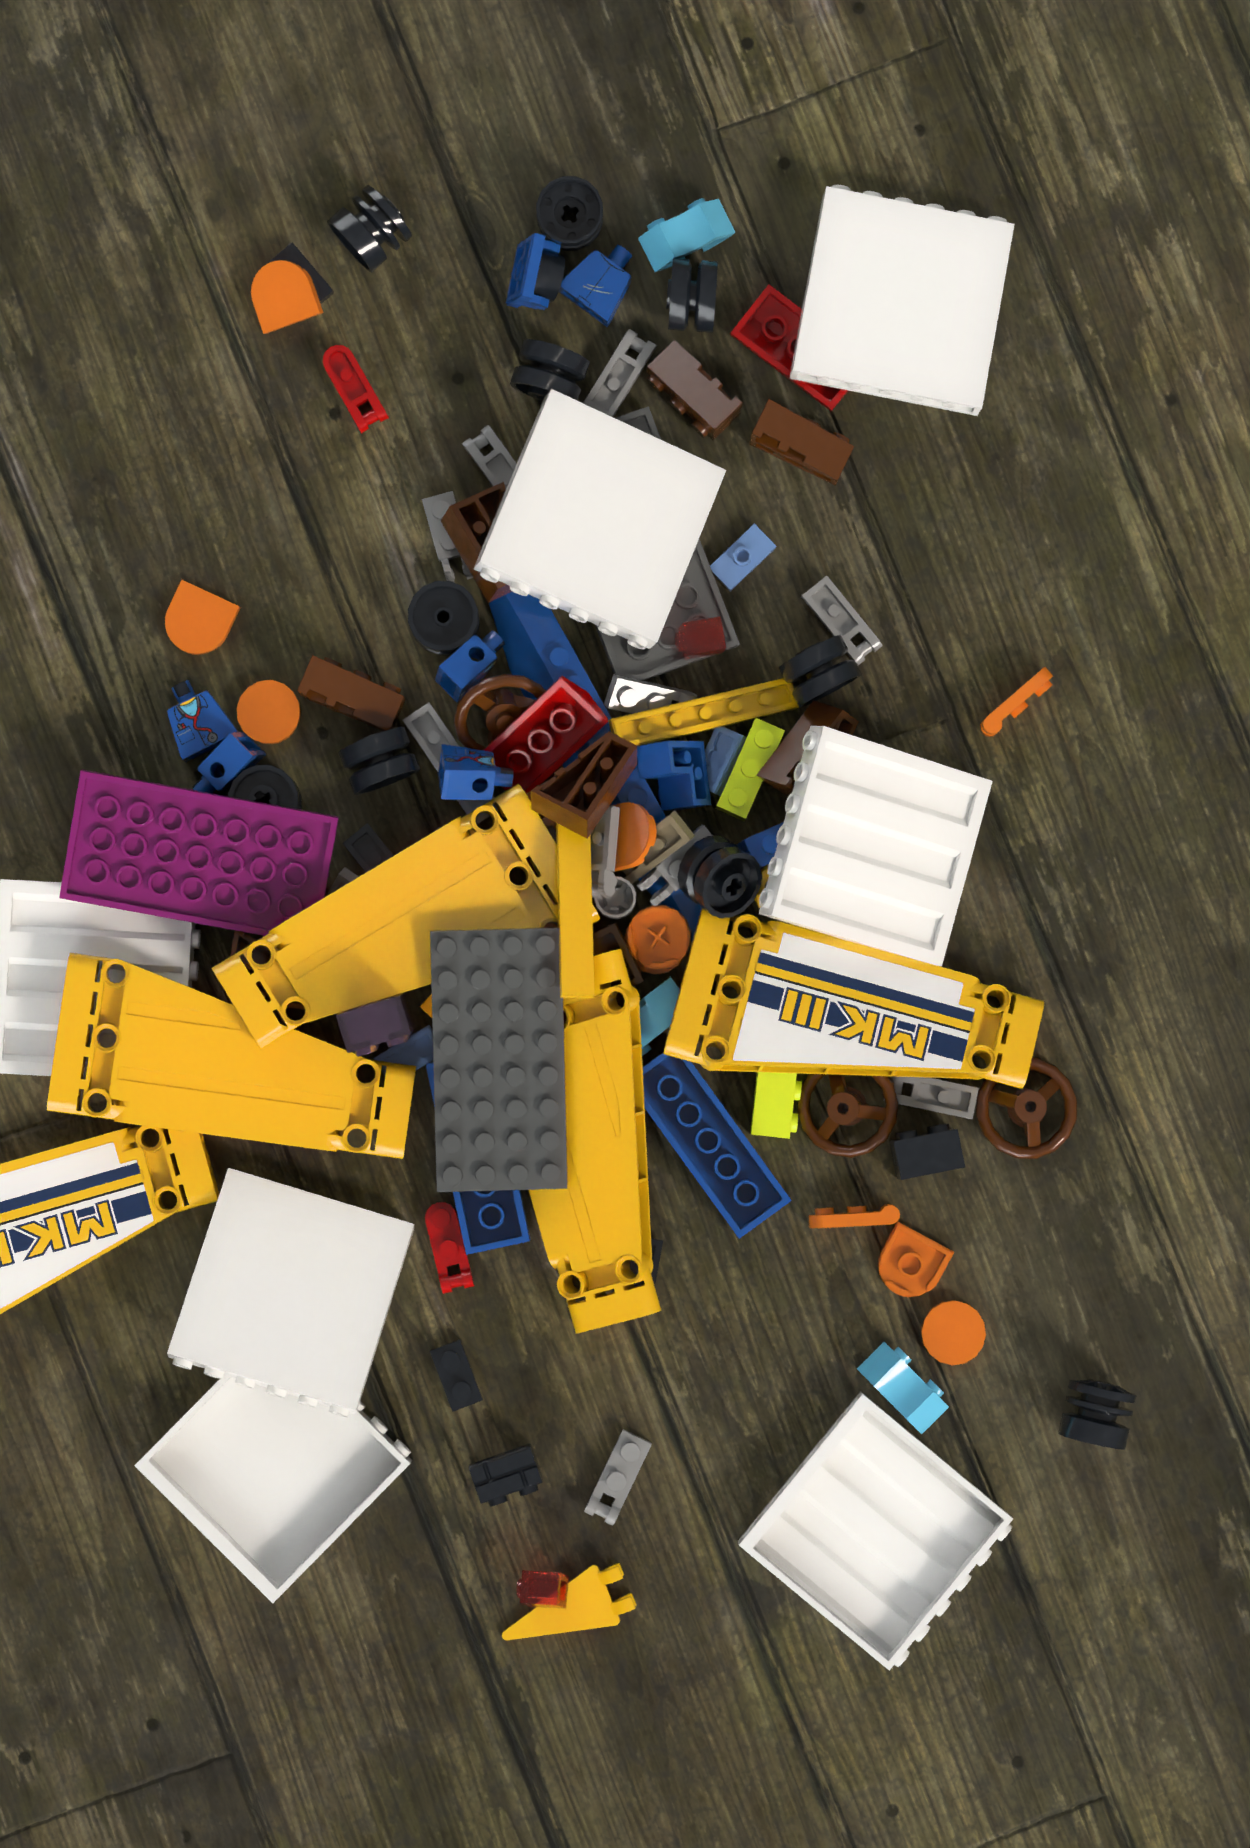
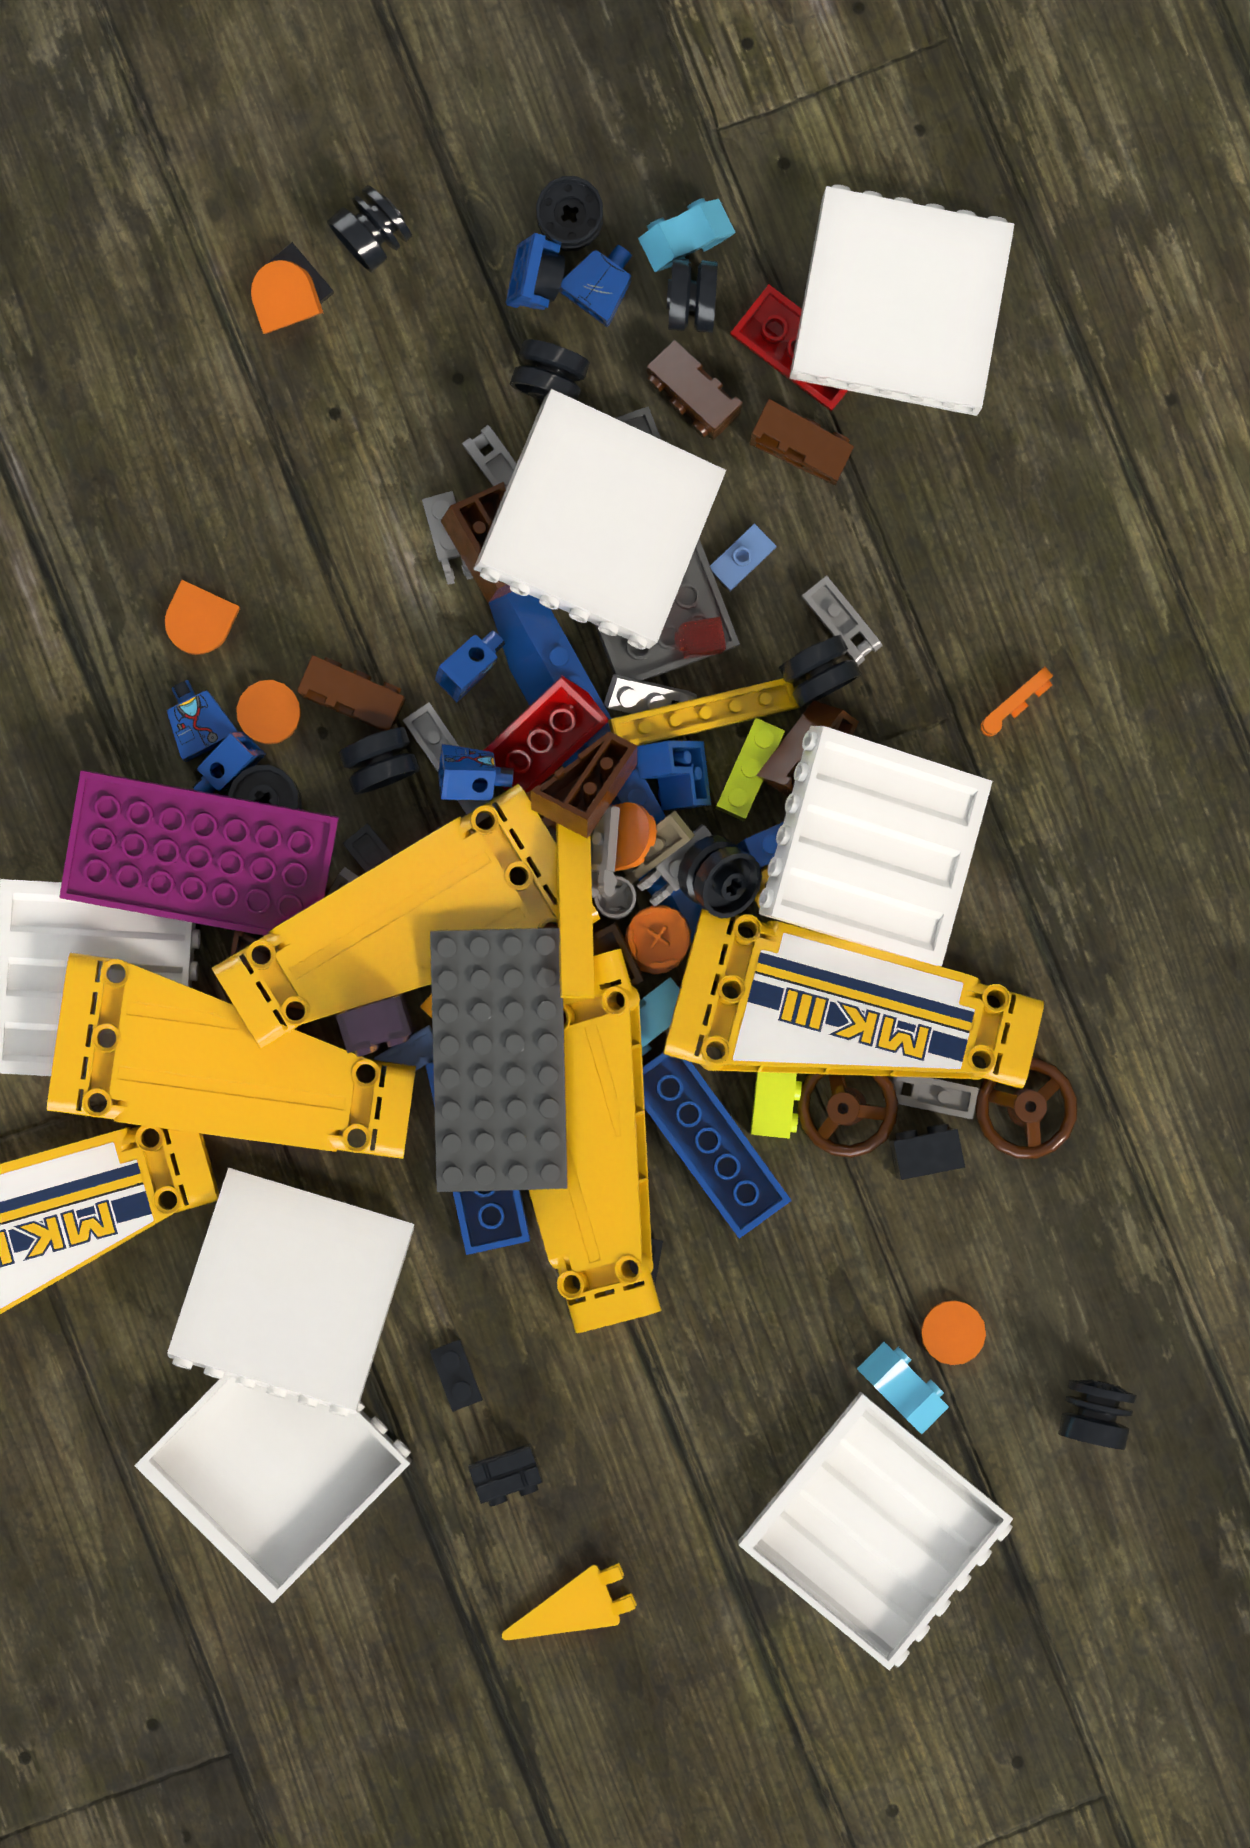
(352, 386): red plate -> none
(425, 612): black wheel -> none
(448, 1246): red plate -> none
(500, 705): reddish brown piece -> none
(543, 1589): clear red brick -> none
(618, 1475): light grey plate -> none
(619, 374): light grey plate -> none
(721, 757): medium blue plate -> none
(855, 1216): orange plate -> none
(911, 1262): orange tile -> none

